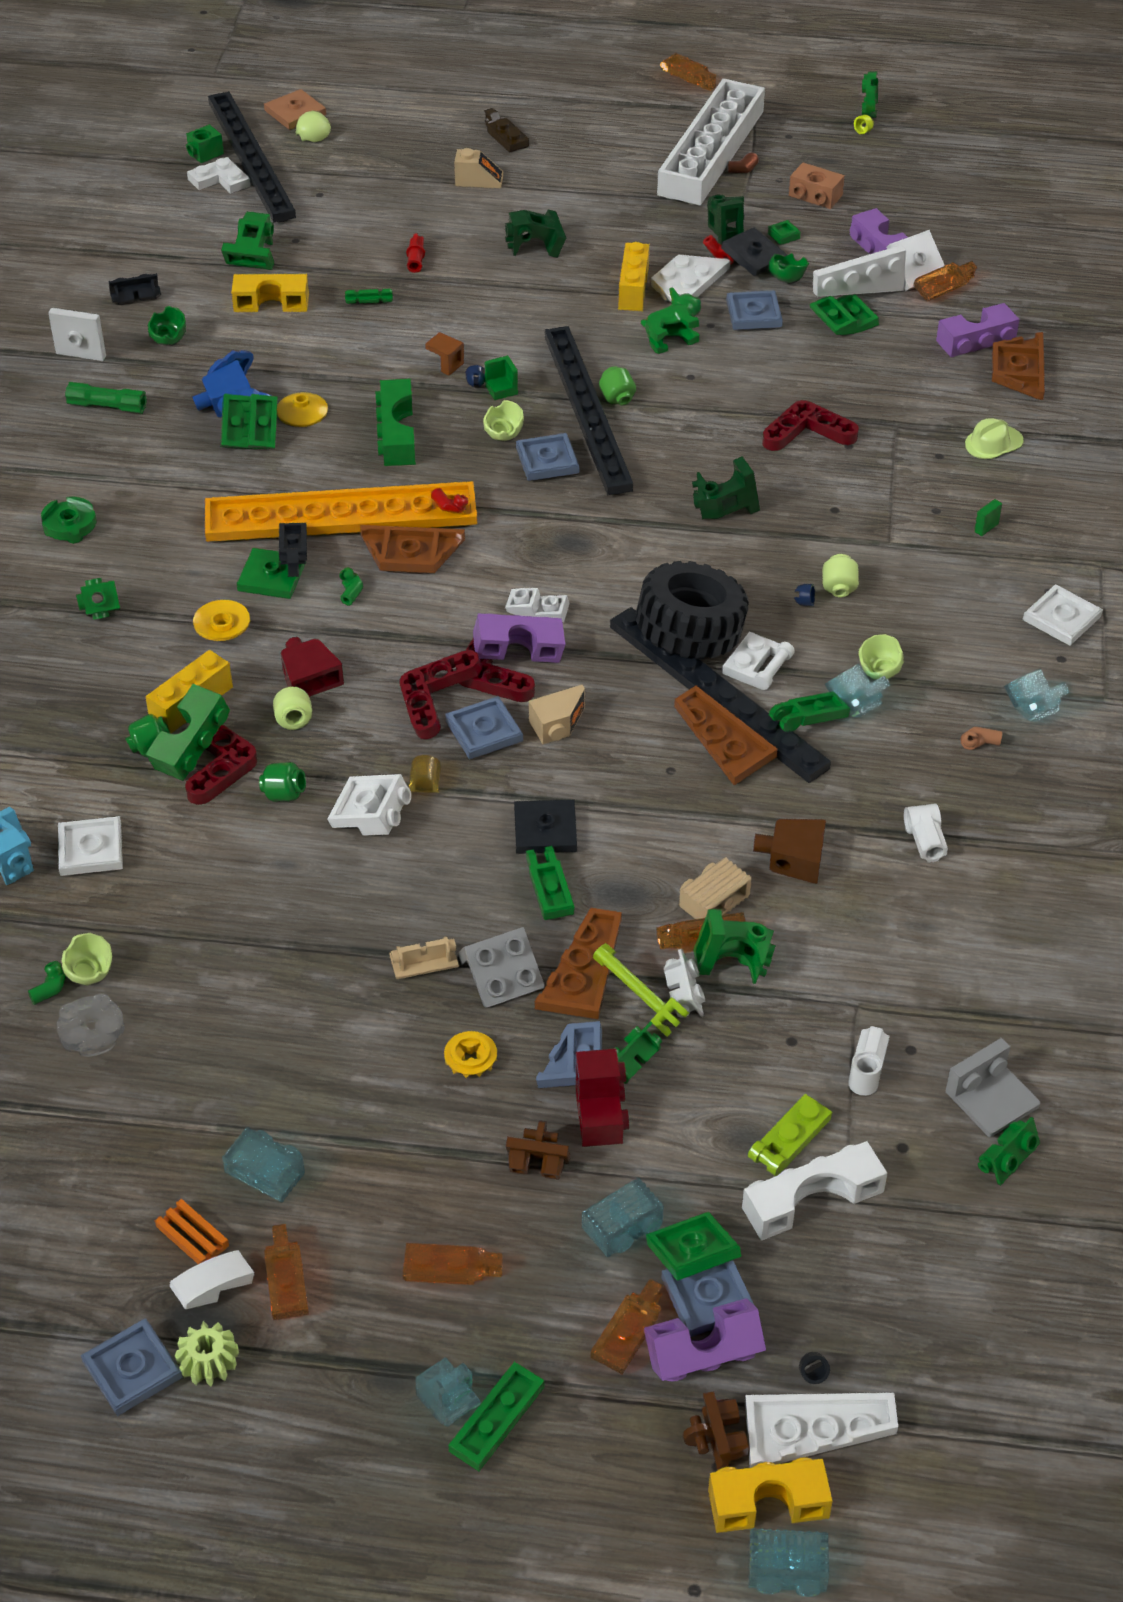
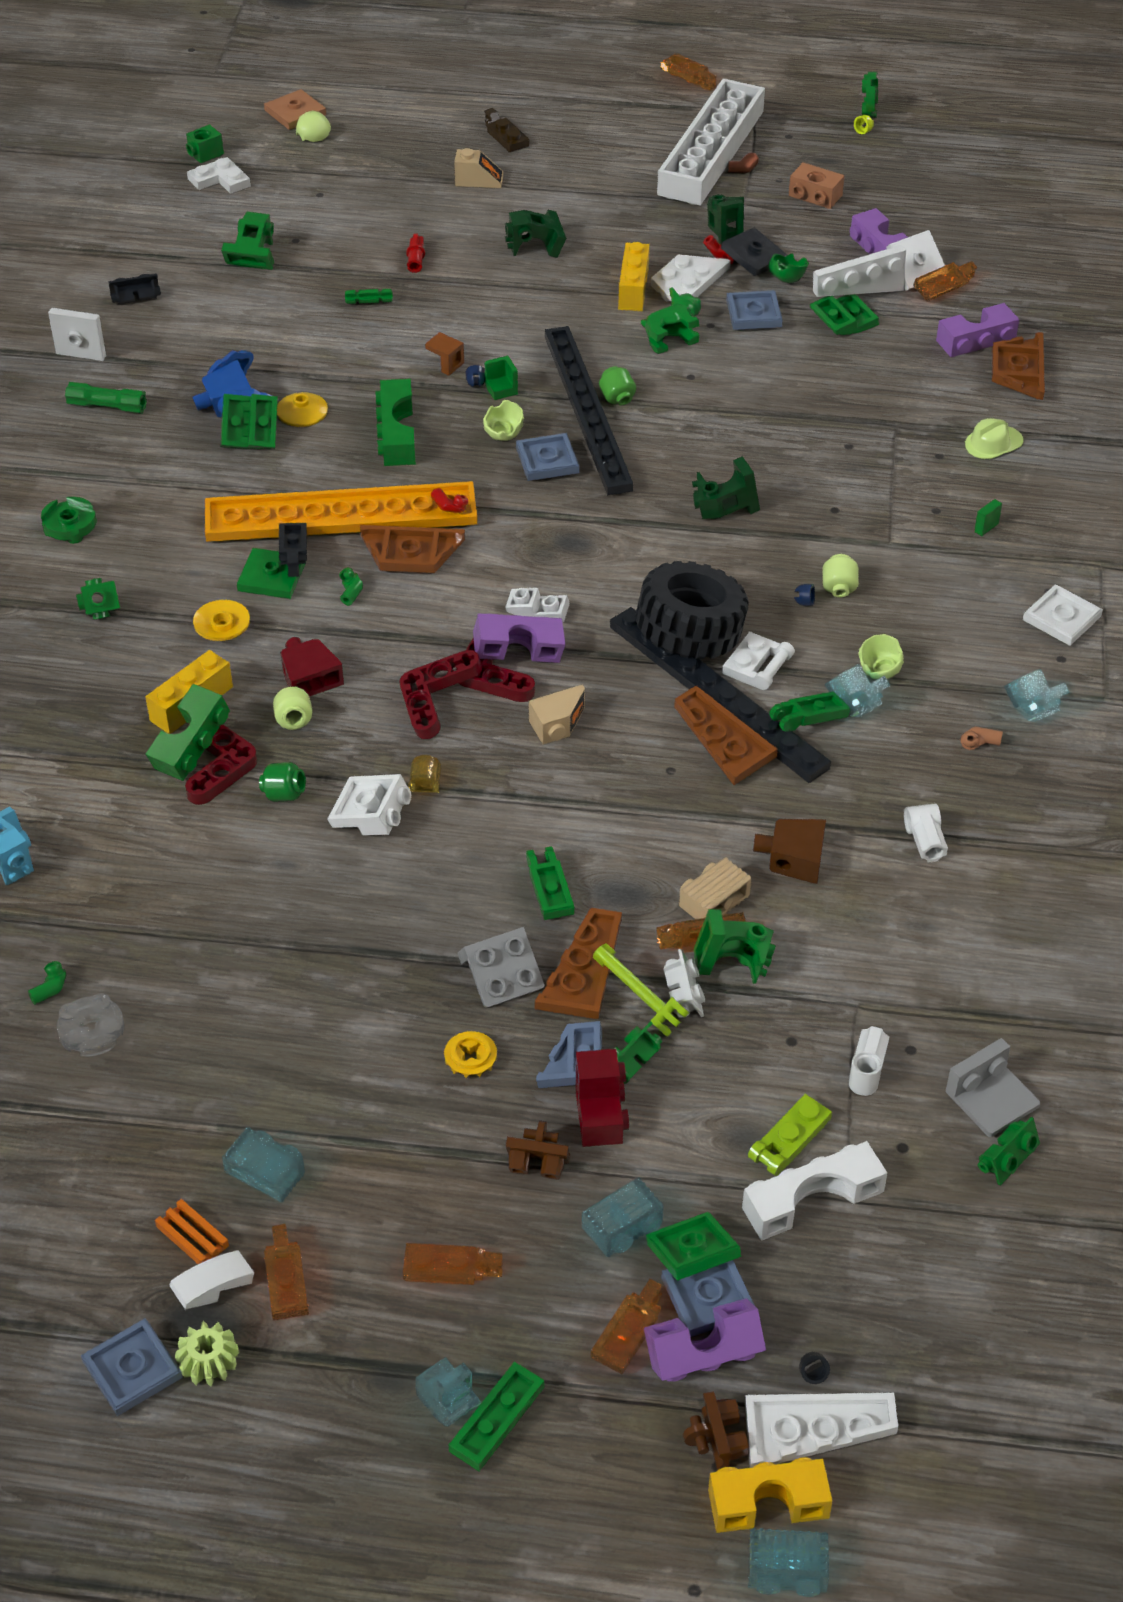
(87, 959): yellowish green hair -> none
(90, 846): white plate -> none
(144, 732): green head -> none
(168, 326): green hair -> none
(252, 157): black plate -> none
(253, 289): yellow arch -> none
(419, 960): tan hinge -> none
(484, 727): sand blue plate -> none
(545, 825): black plate -> none
(784, 232): green tile -> none
(839, 430): dark red beam -> none

